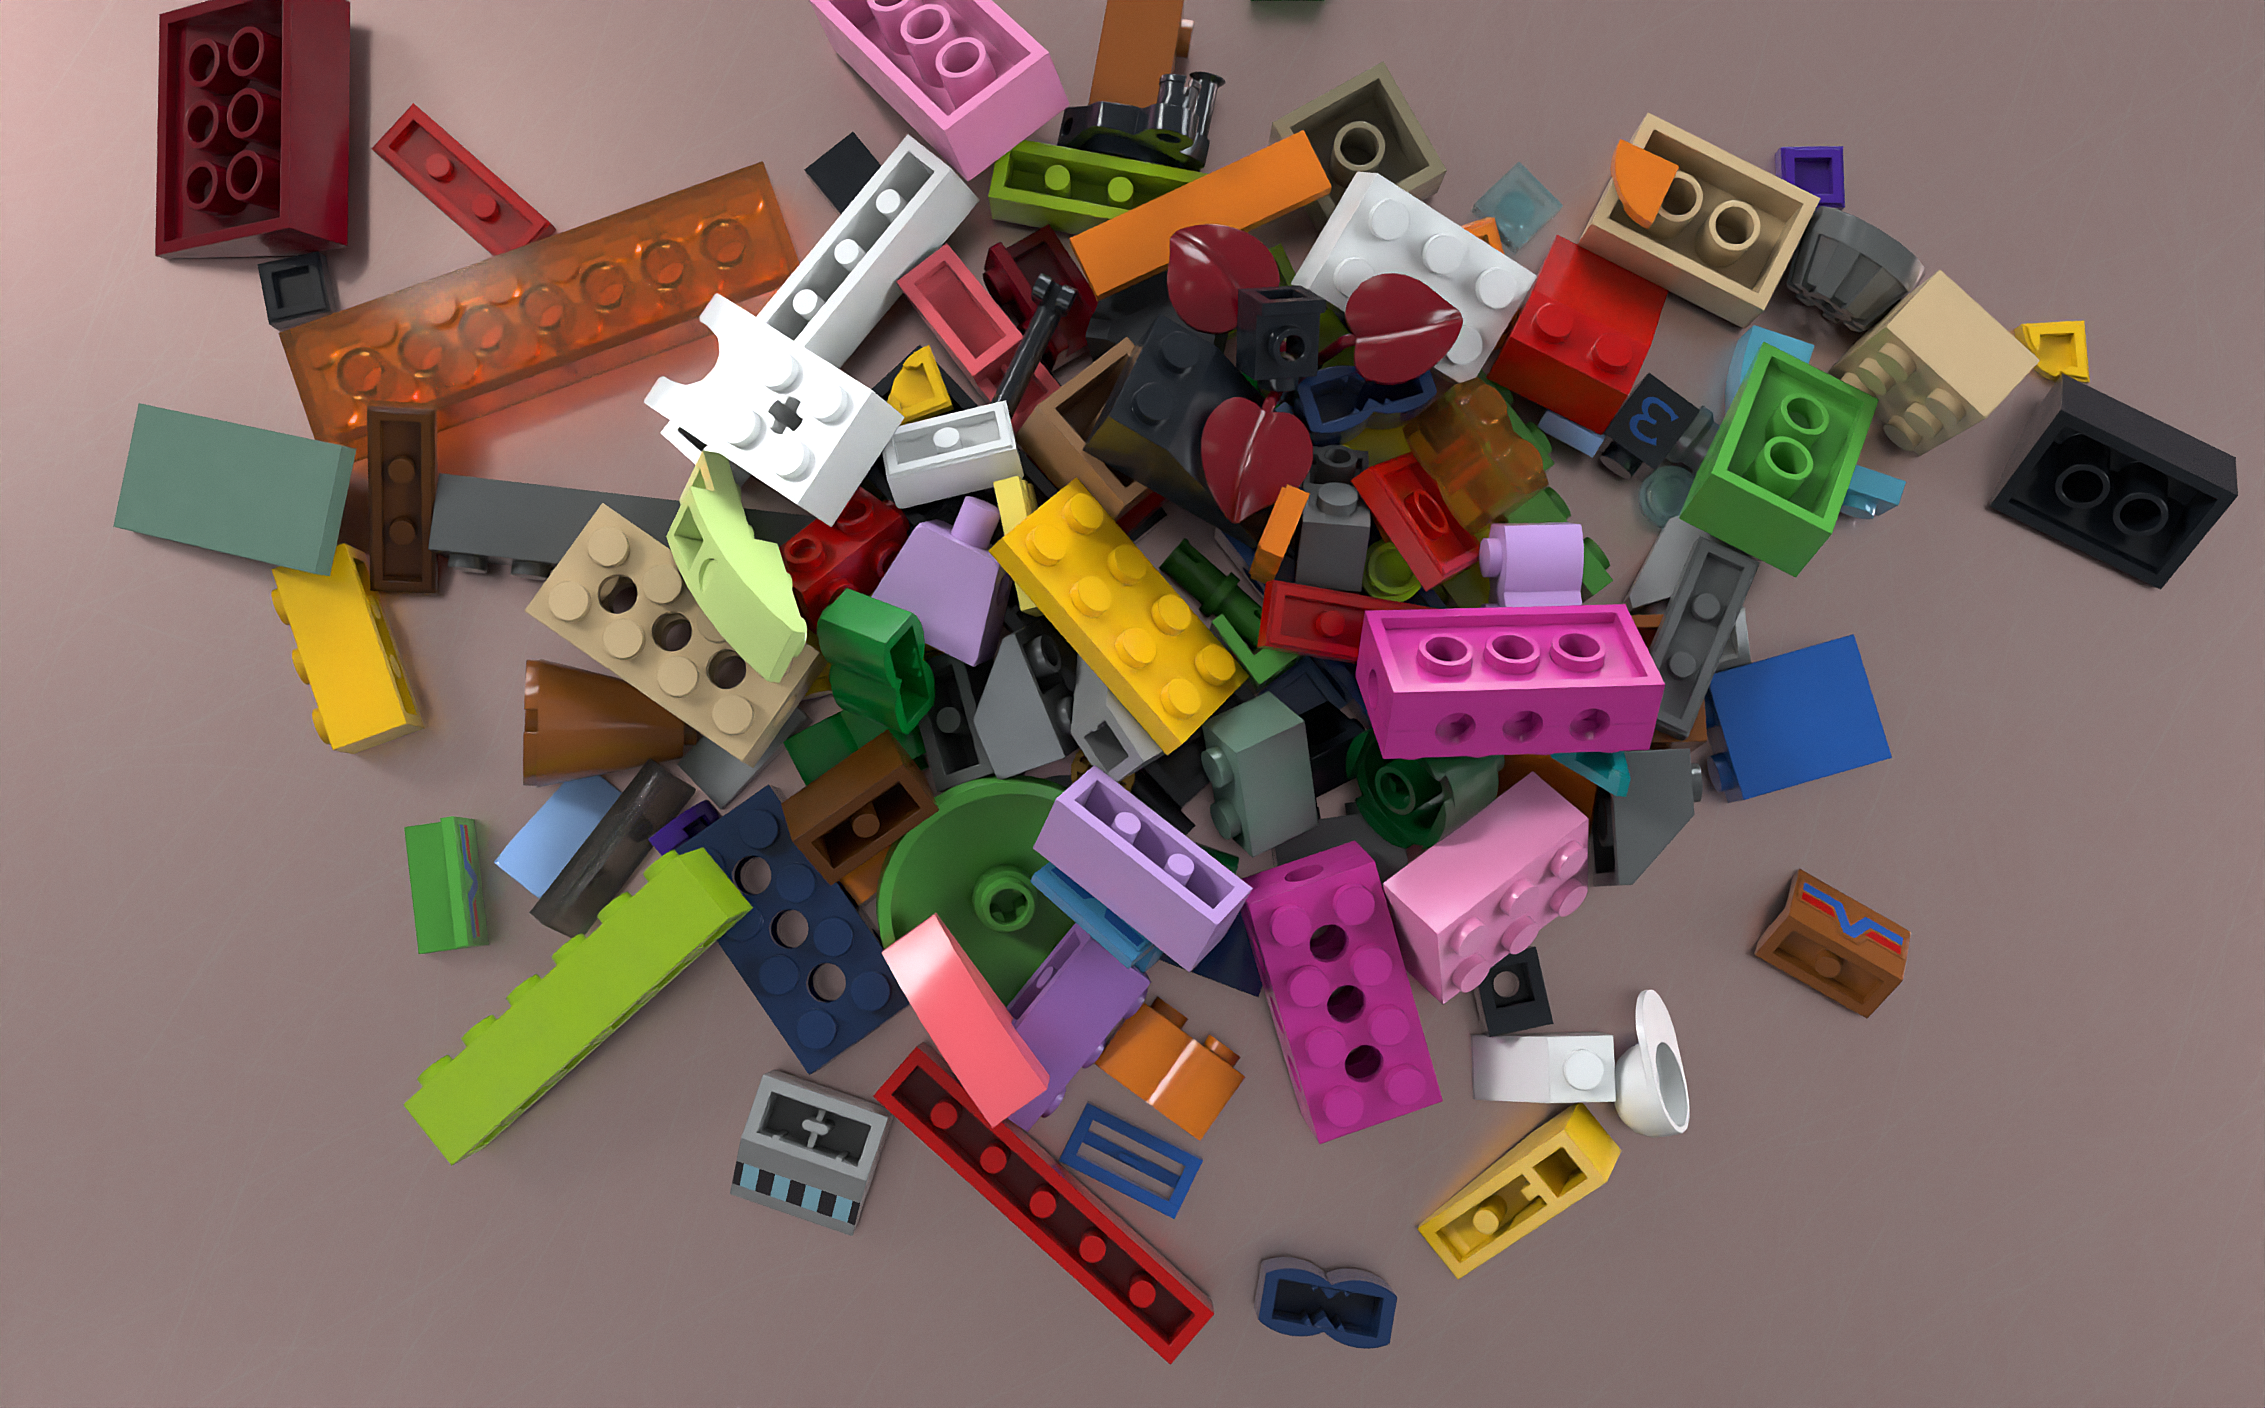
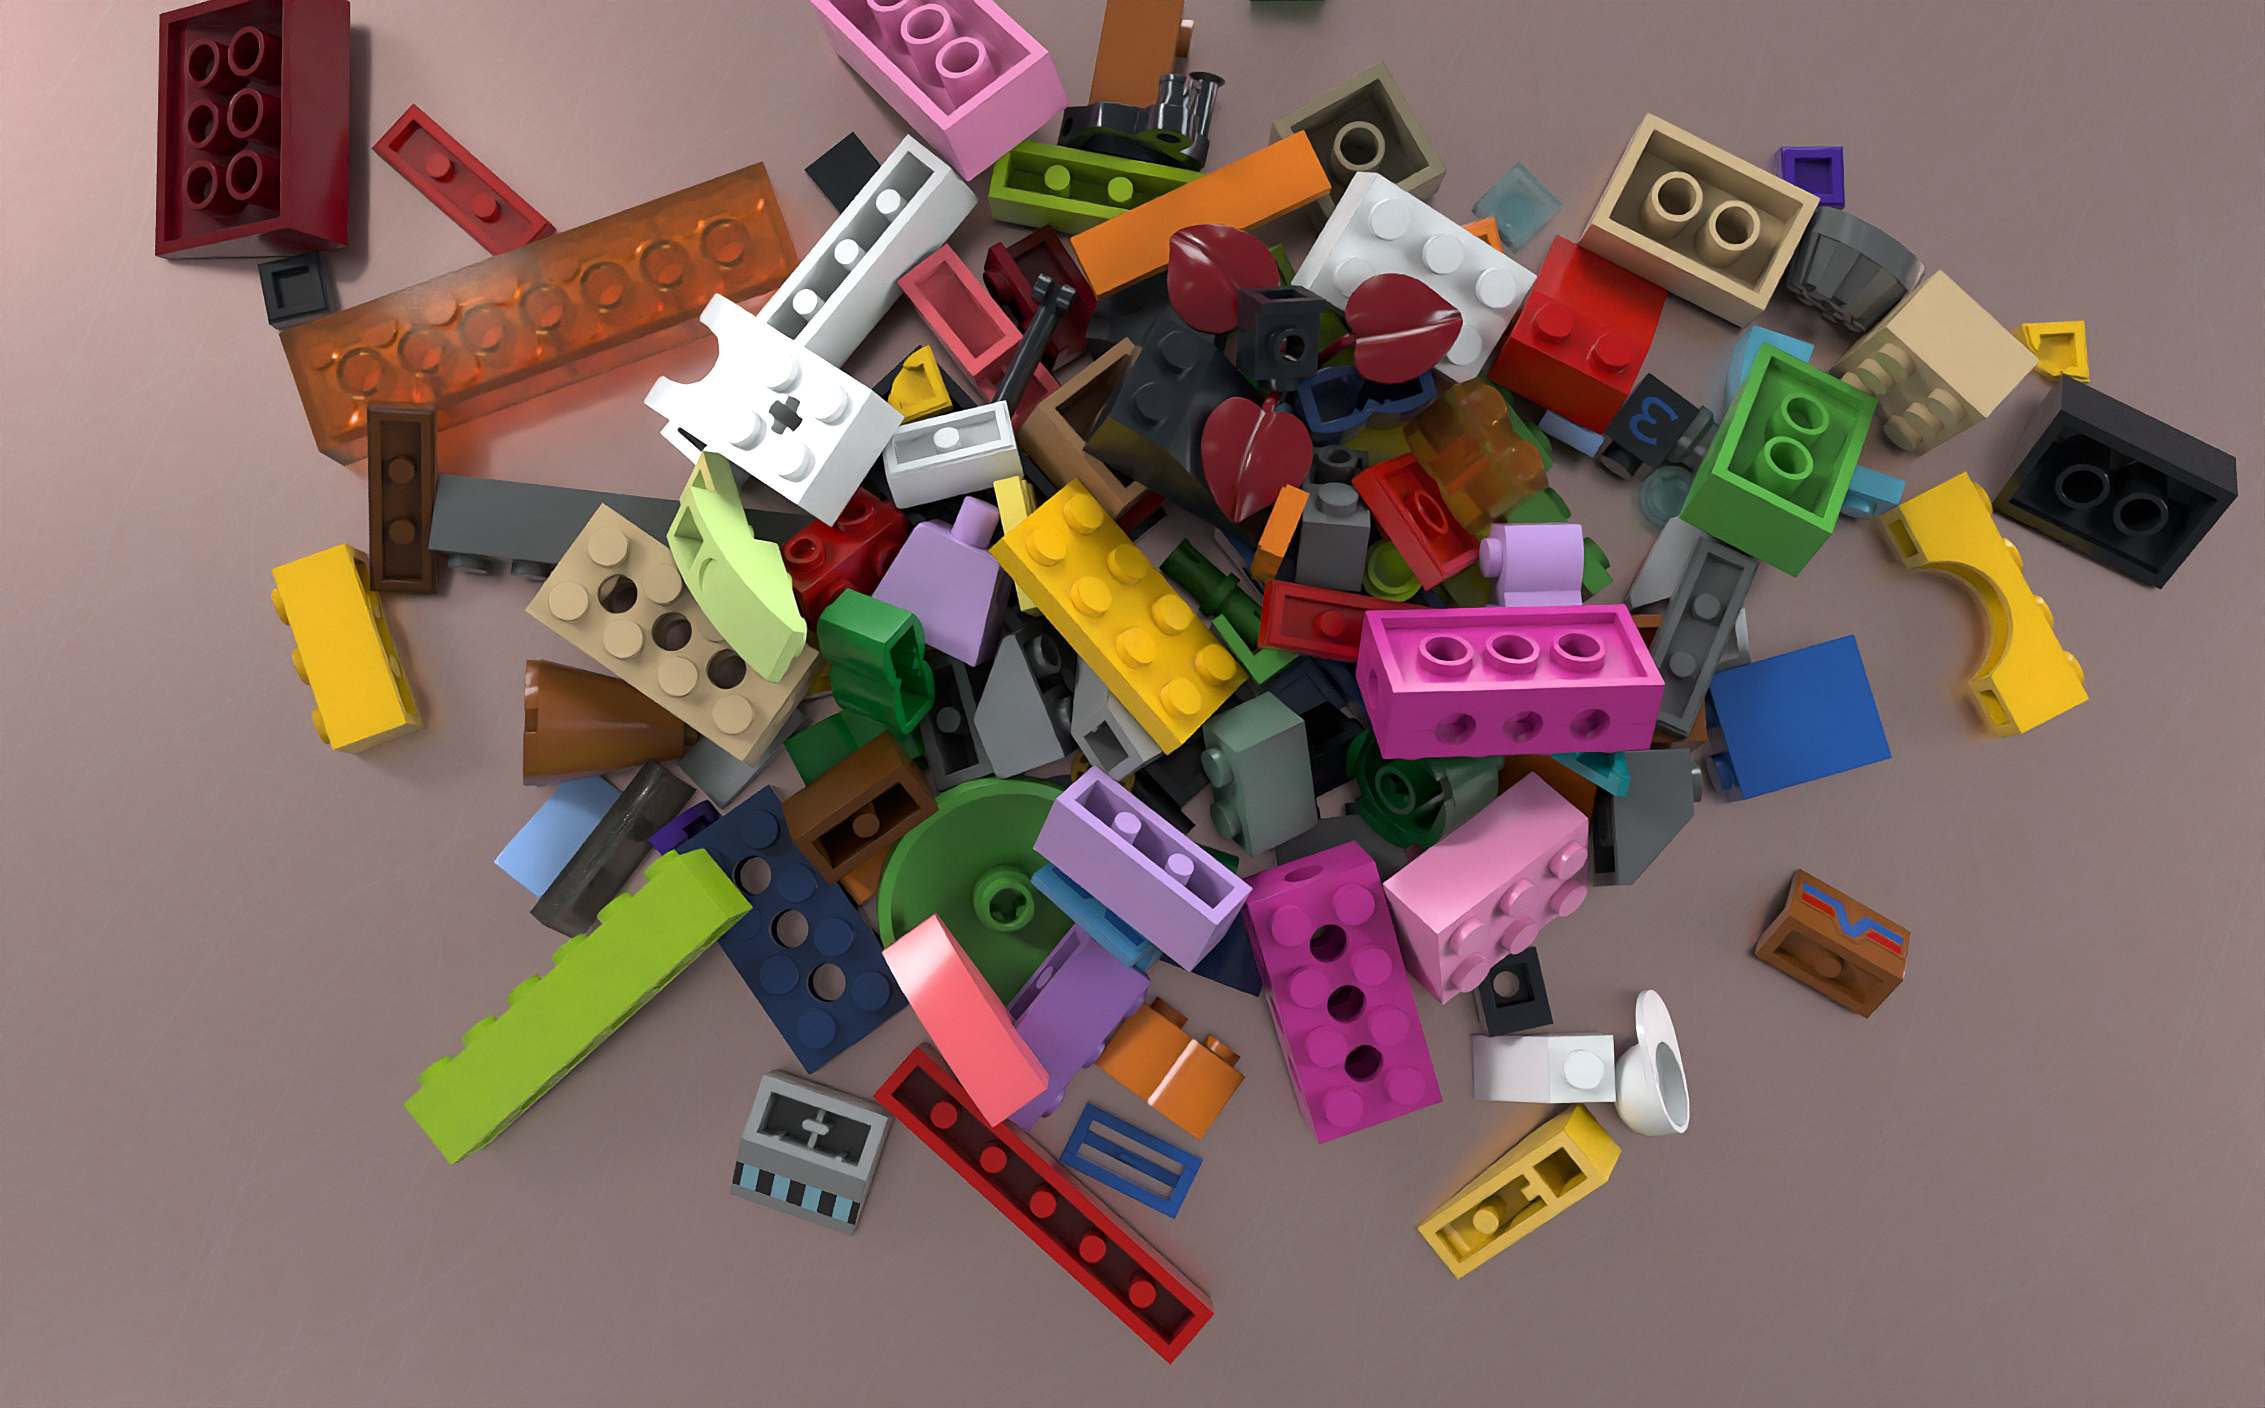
(235, 489): sand green tile -> none
(446, 885): bright green panel -> none
(1343, 1303): dark blue brick -> none
(1640, 181): orange tile -> none
(2025, 668): none -> yellow arch

